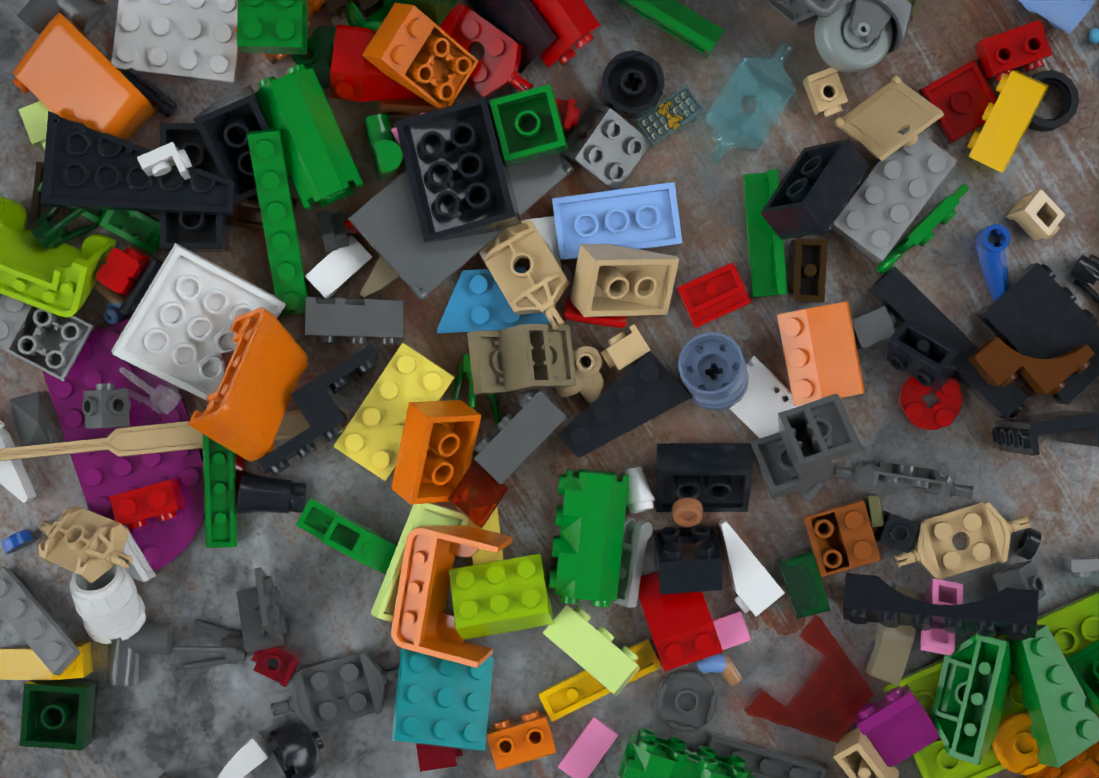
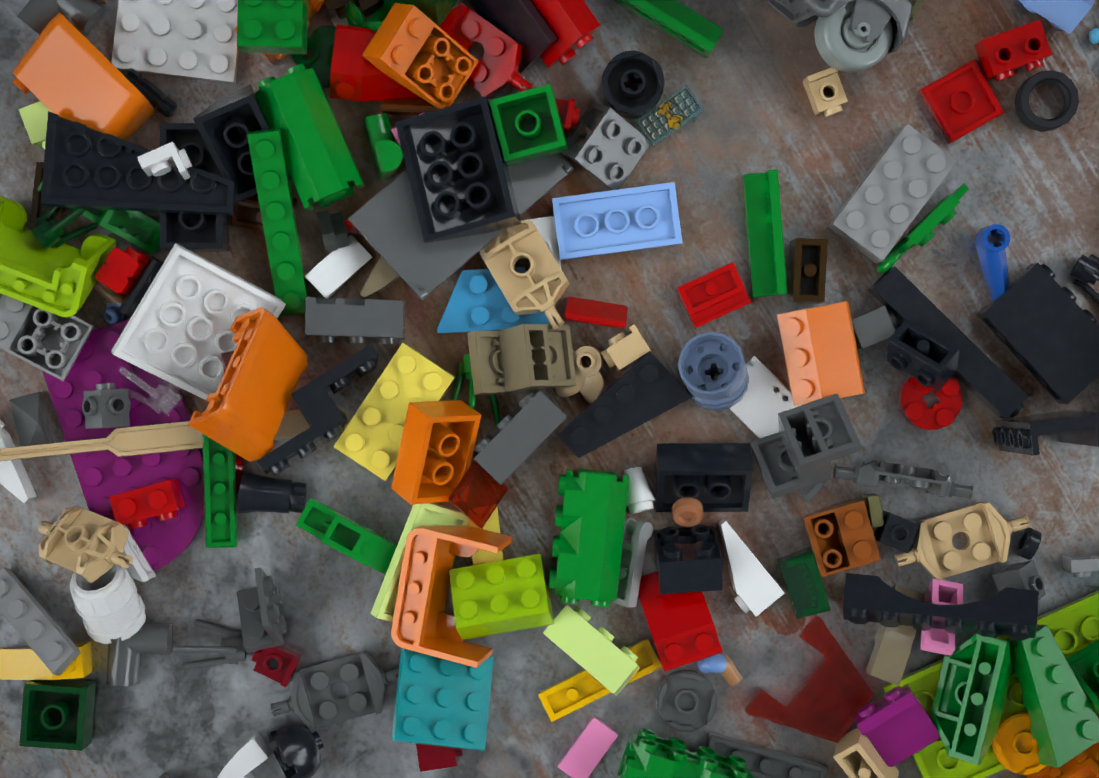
(17, 541): blue tile -> none
(520, 739): orange brick -> none
(622, 281): tan slope -> none
(731, 629): bright pink tile -> none
(754, 78): clear light blue plate -> none
(815, 189): black brick -> none
(885, 114): tan container -> none
(999, 365): reddish brown arch -> none
(1007, 120): yellow brick -> none
(1037, 215): tan brick -> none

